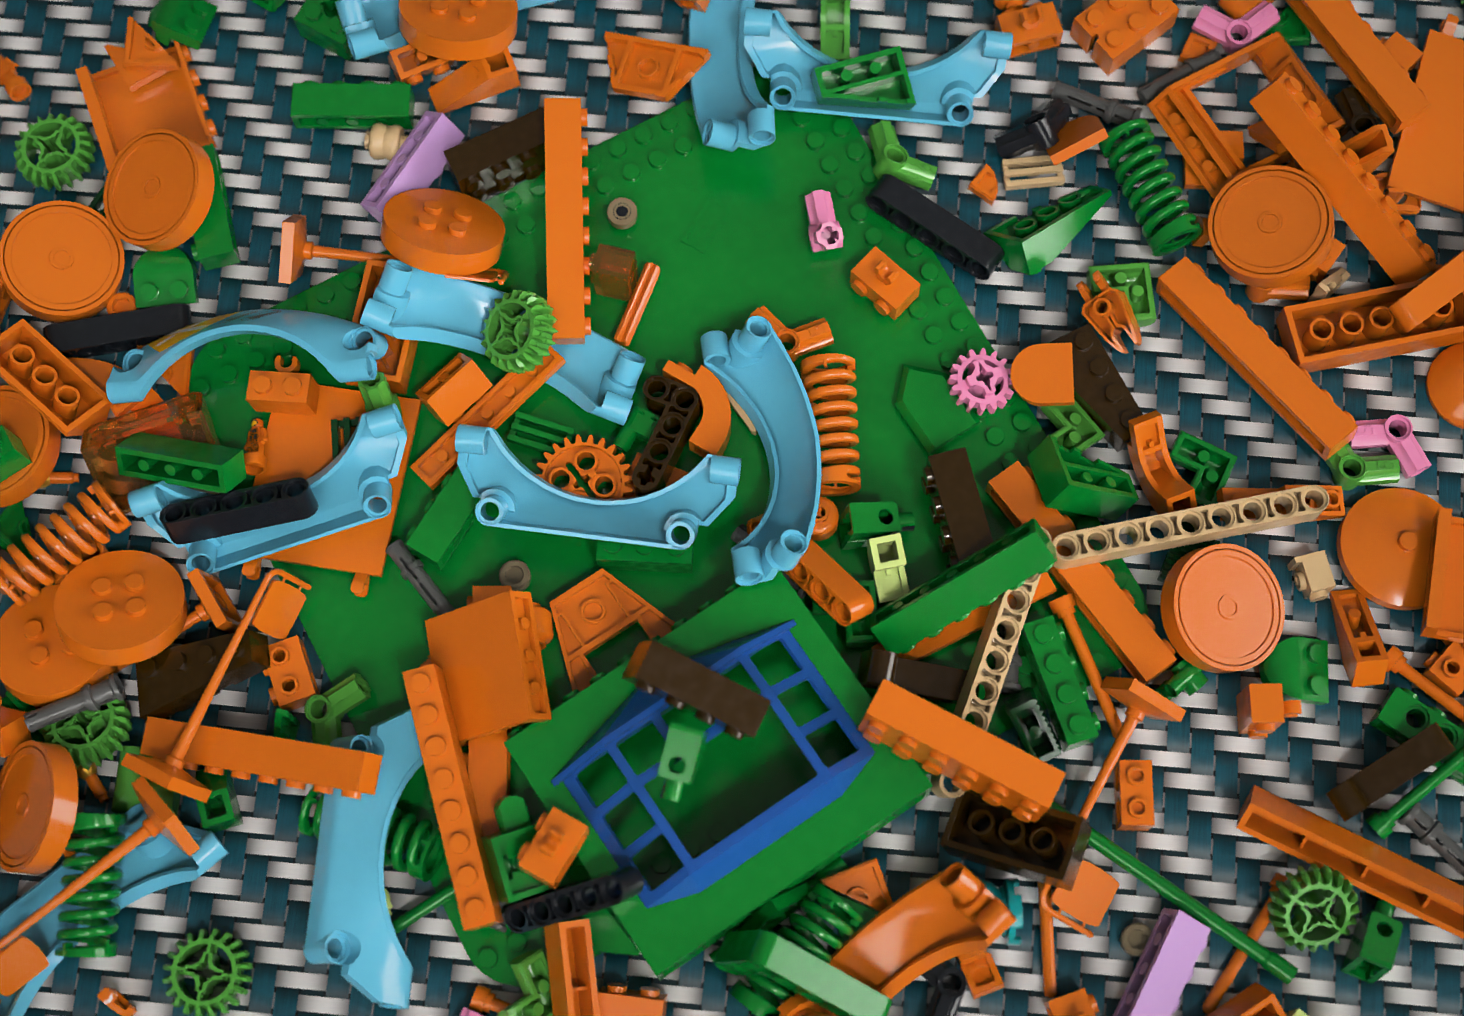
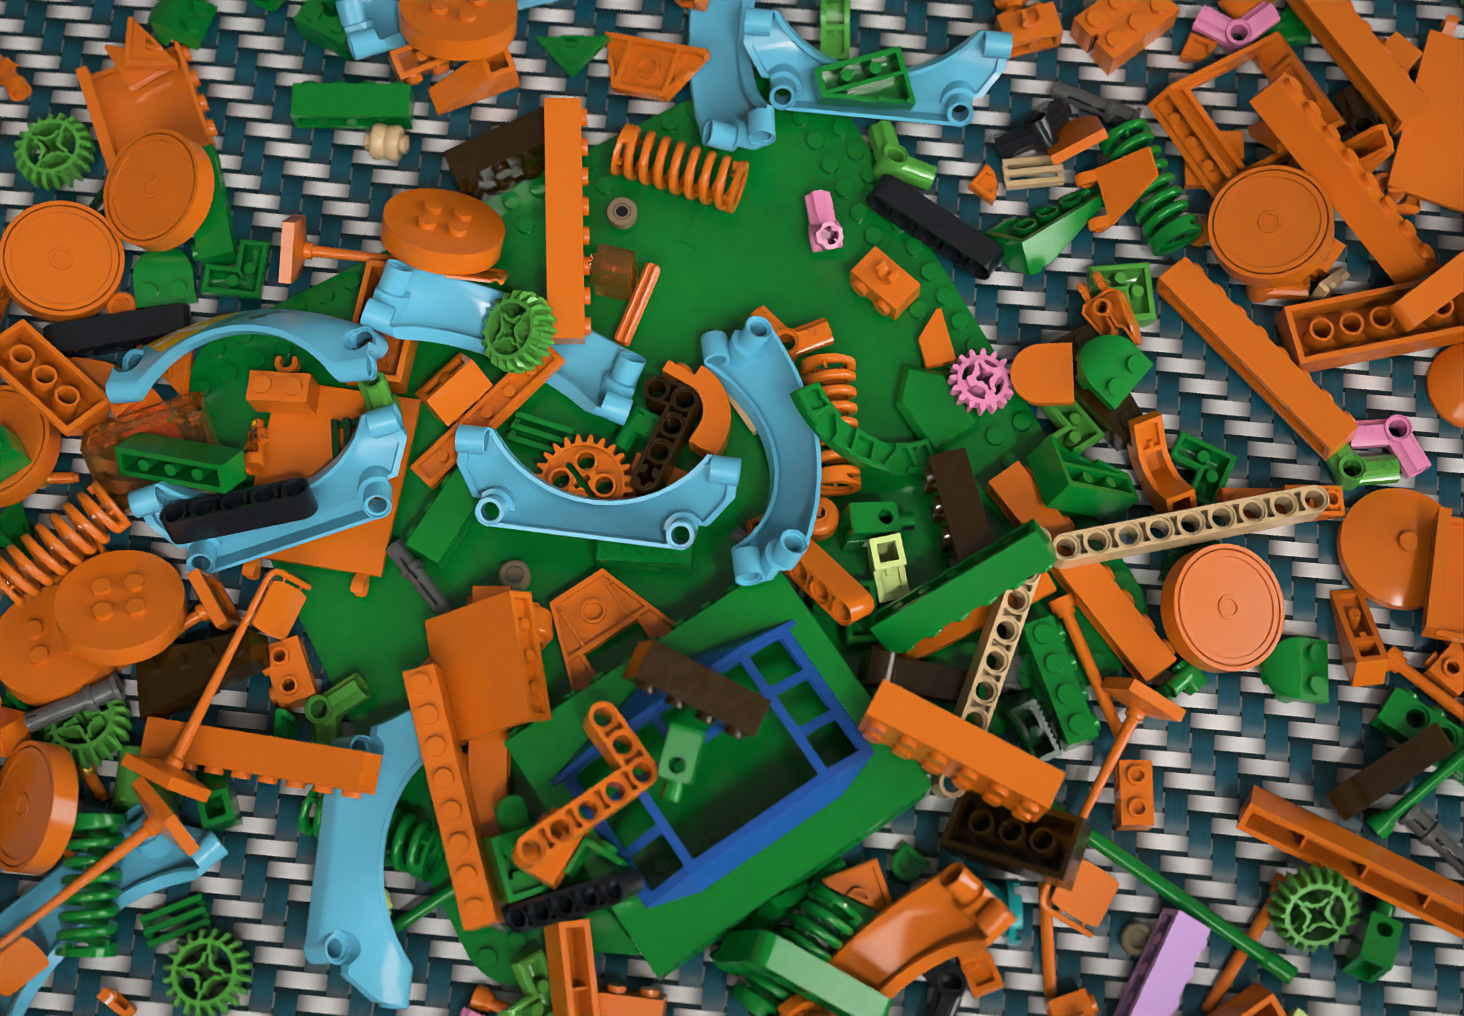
(149, 930): none -> green tile
(245, 279): none -> green brick
(416, 162): lavender brick -> none
(573, 51): none -> green tile
(594, 798): none -> orange beam
(603, 848): none -> green bracket
(631, 138): none -> orange piece
(855, 444): none -> green tile
(908, 863): none -> green tile
(936, 343): none -> orange tile
(1110, 368): none -> green slope
(1120, 185): none -> orange flag
(1149, 91): dark grey pin -> none
(1263, 709): orange brick -> none
(1312, 575): tan brick -> none

